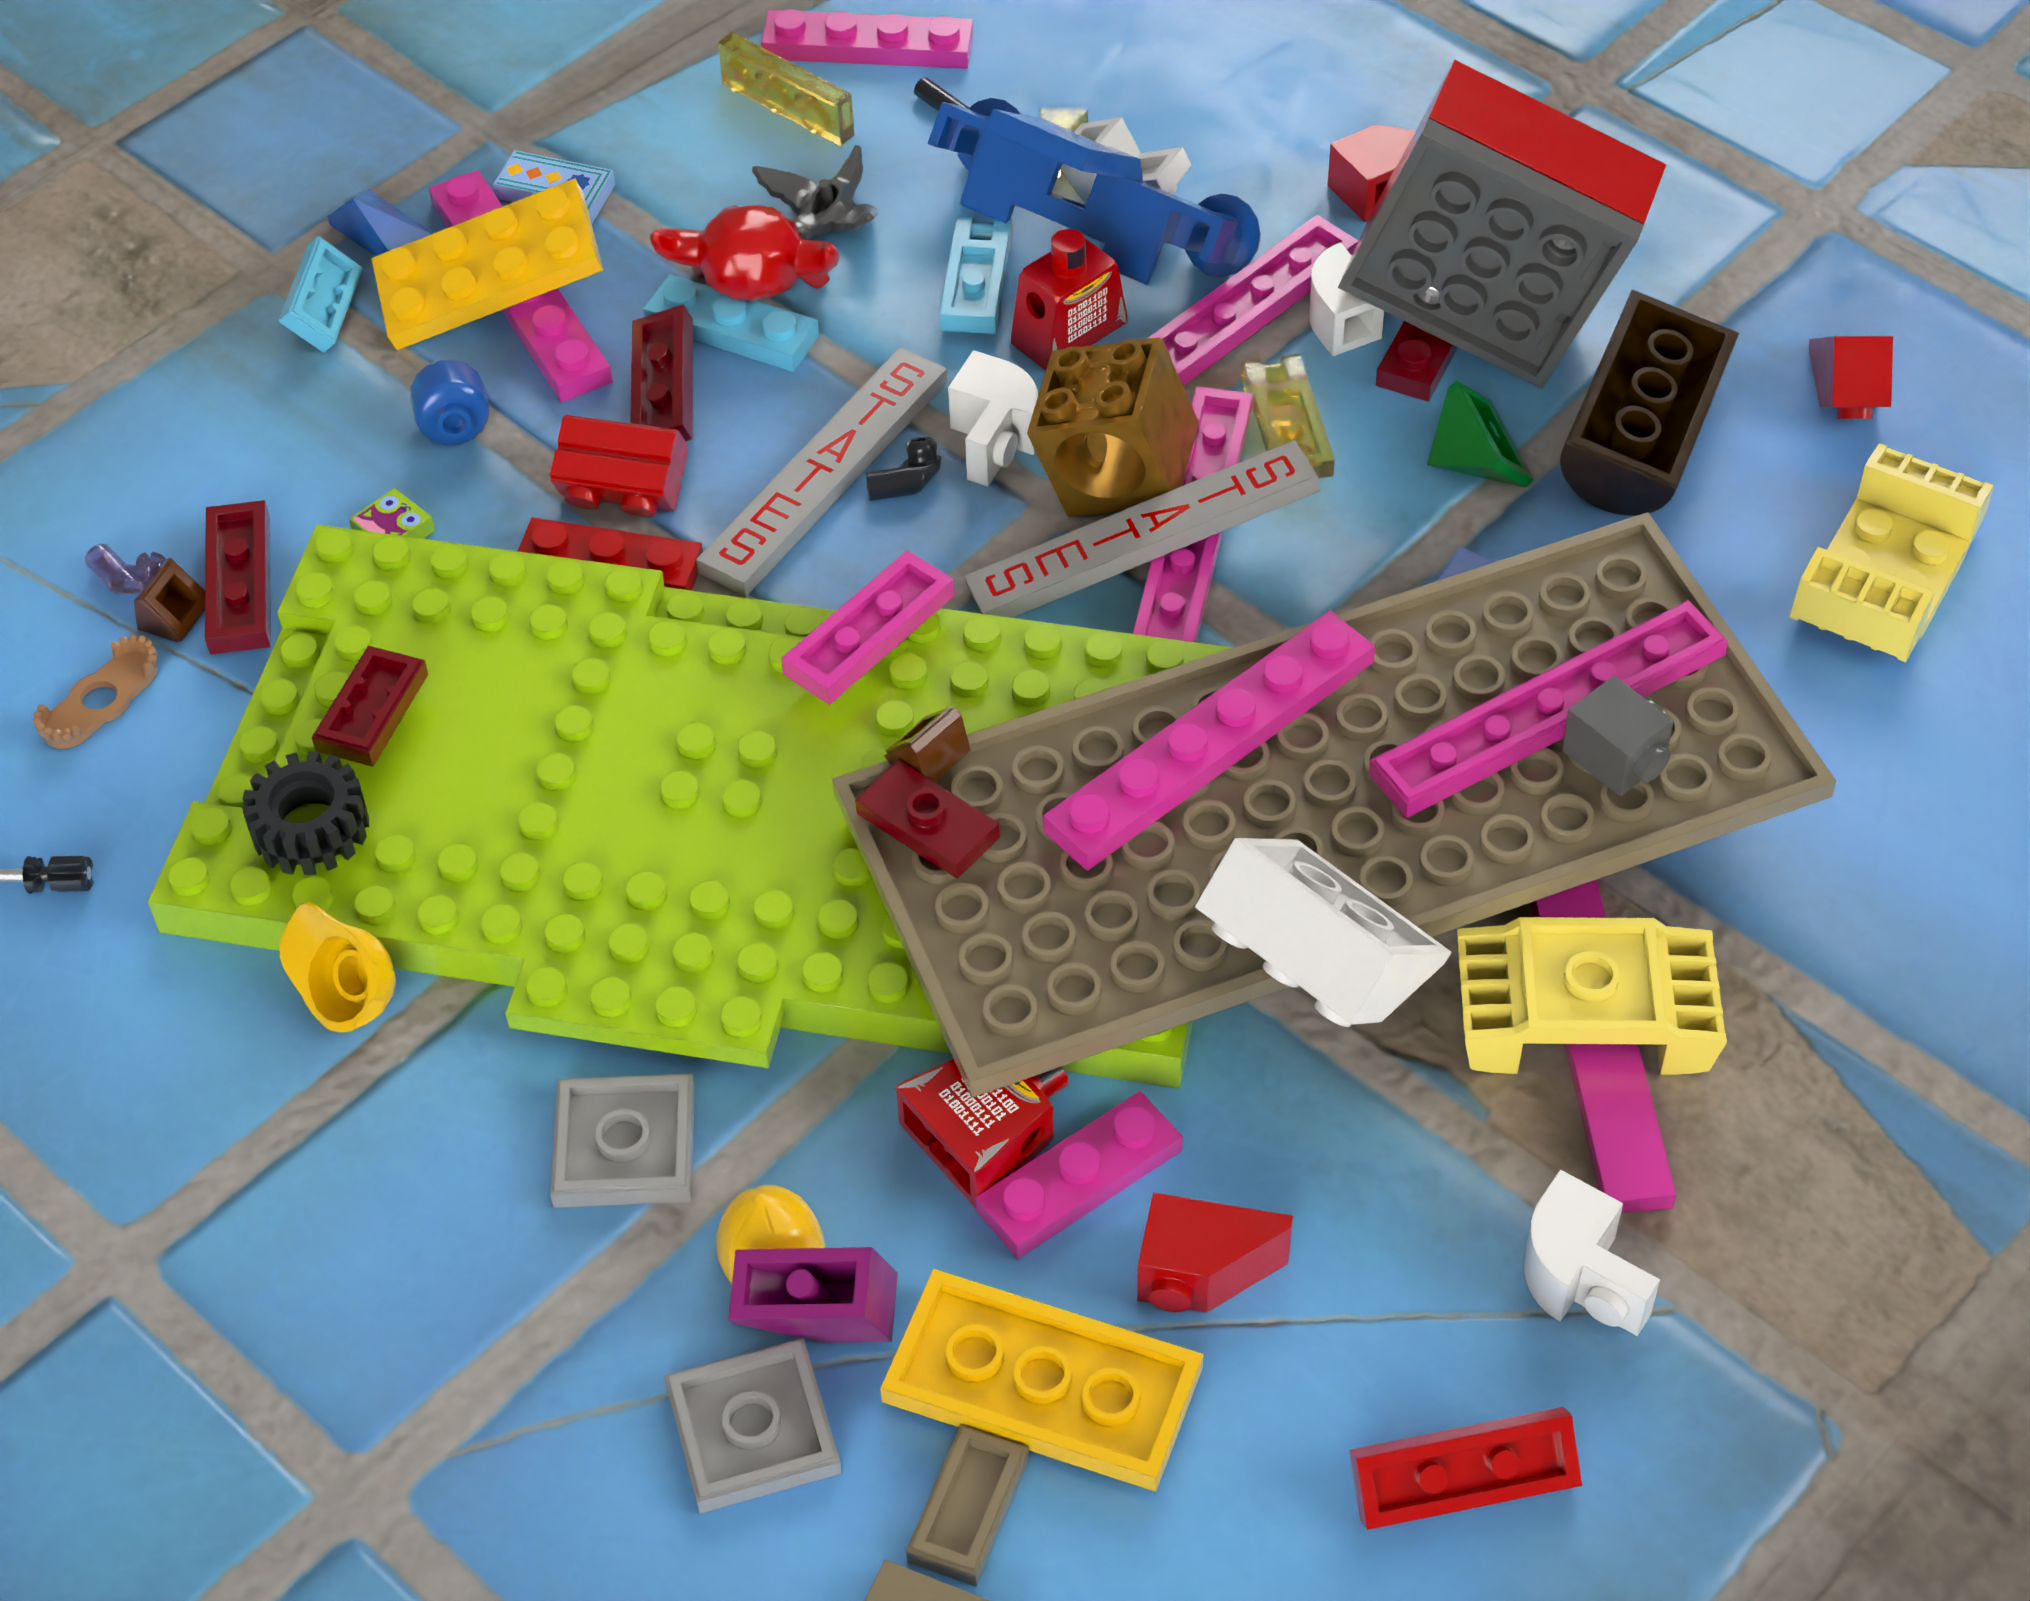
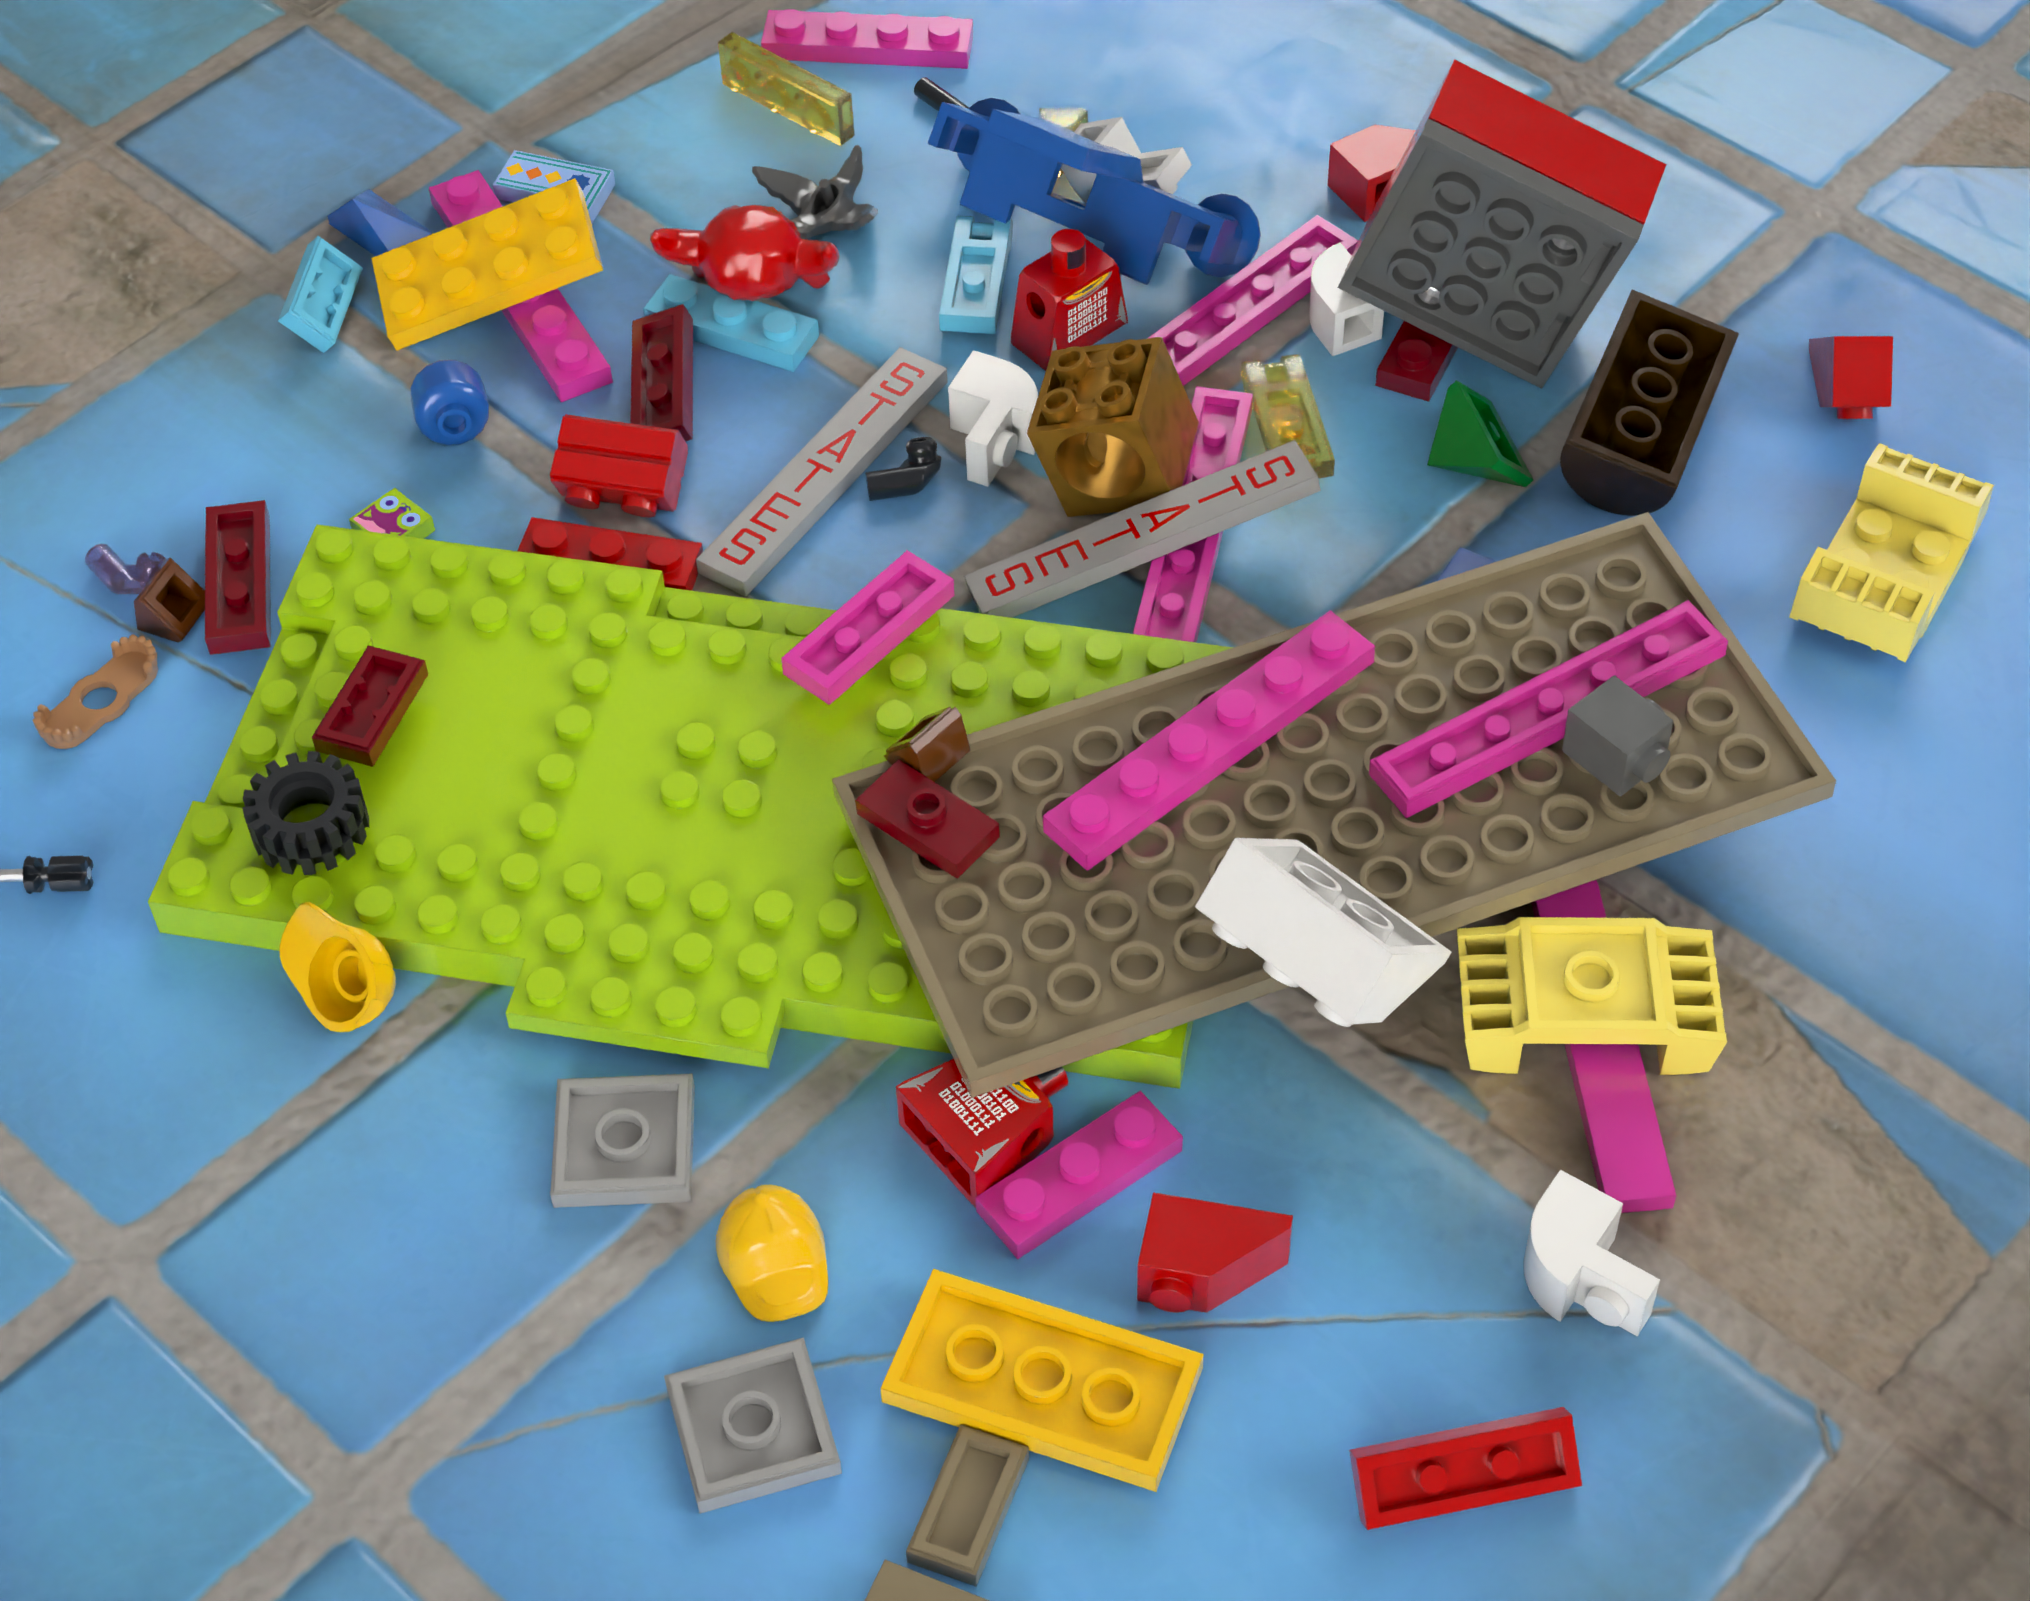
(815, 1293): magenta slope -> none

